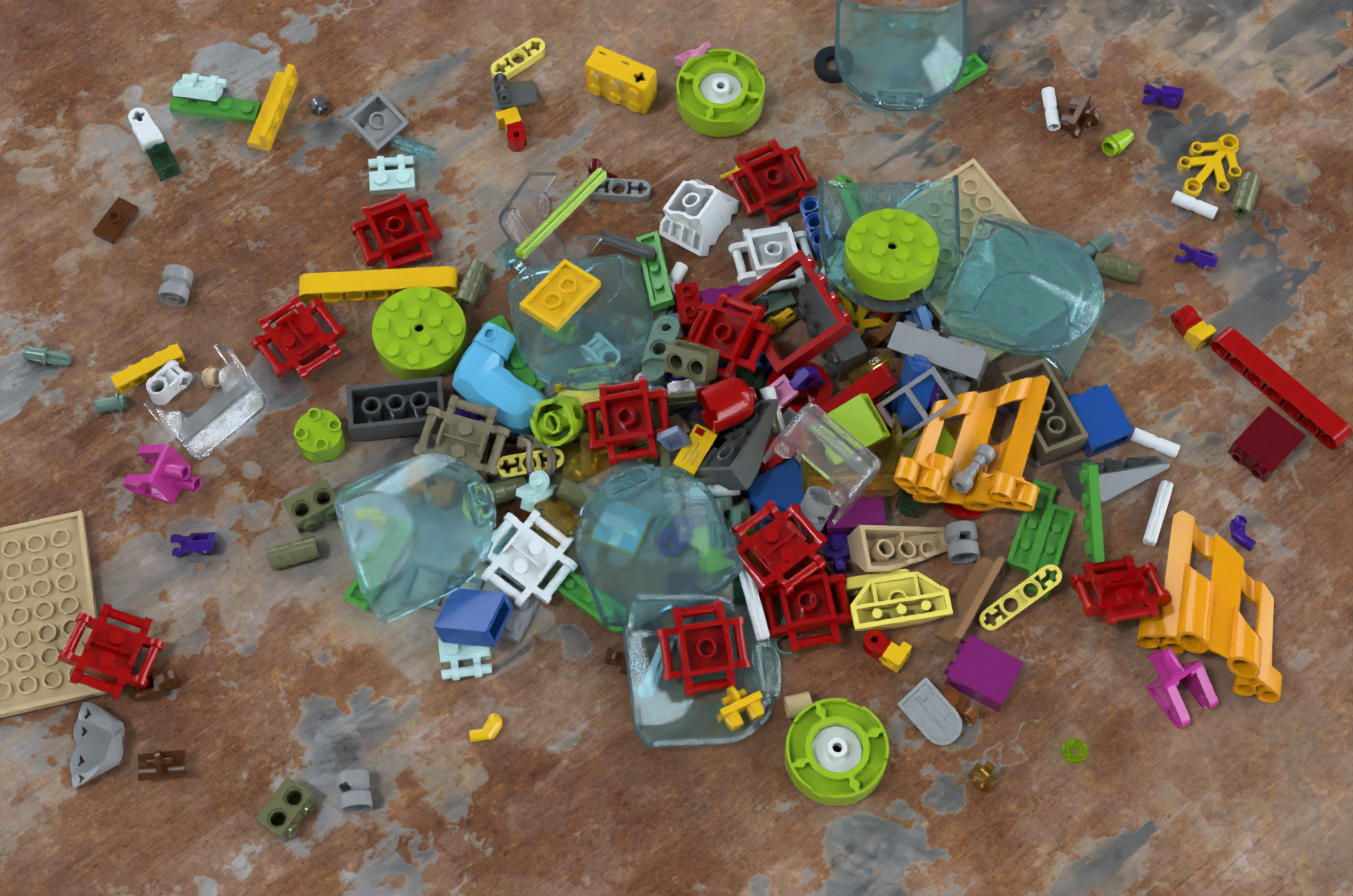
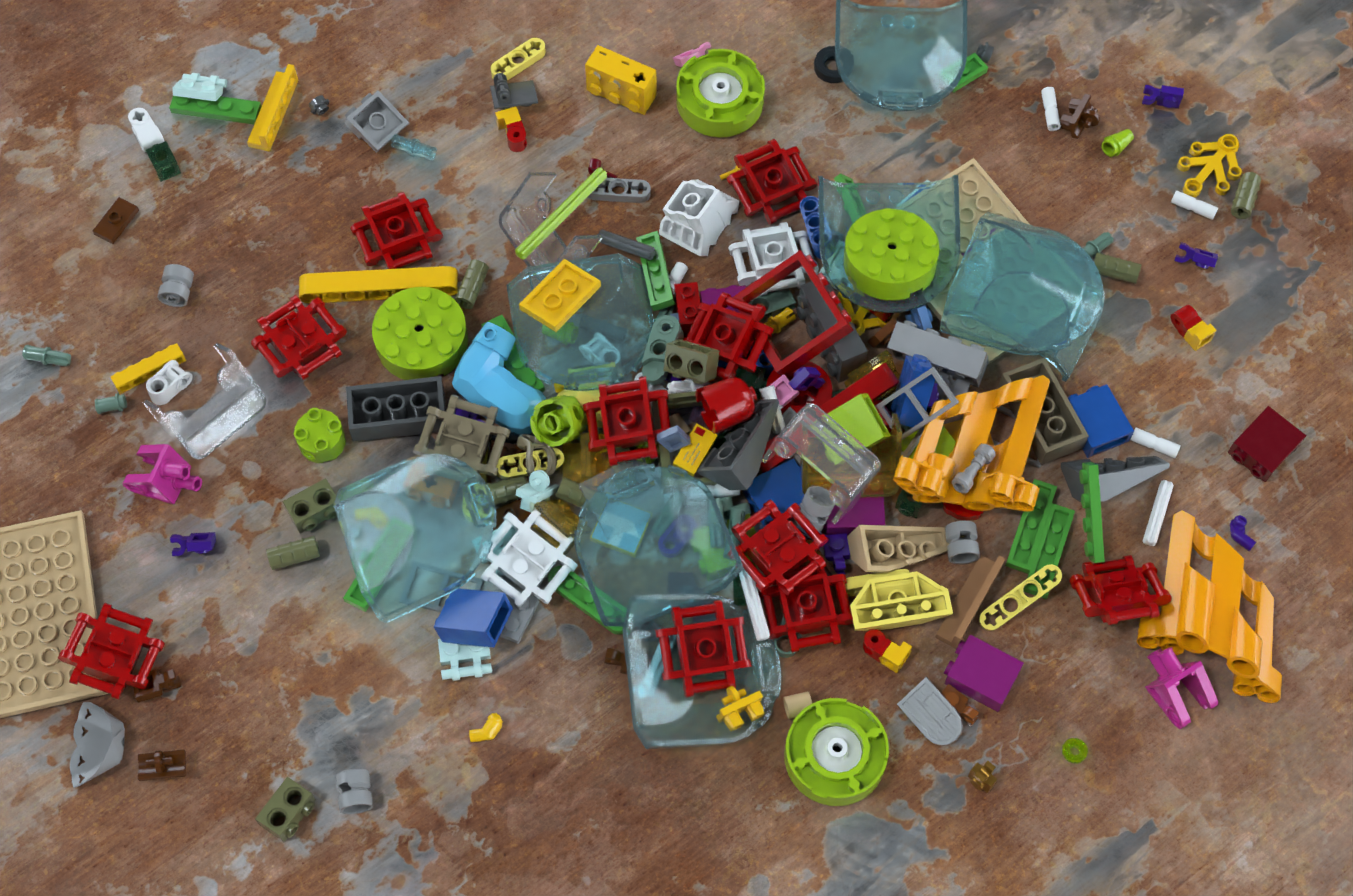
(209, 377): tan plate -> none
(391, 181): light aqua plate -> none
(506, 255): clear light blue plate -> none
(1281, 388): red beam -> none

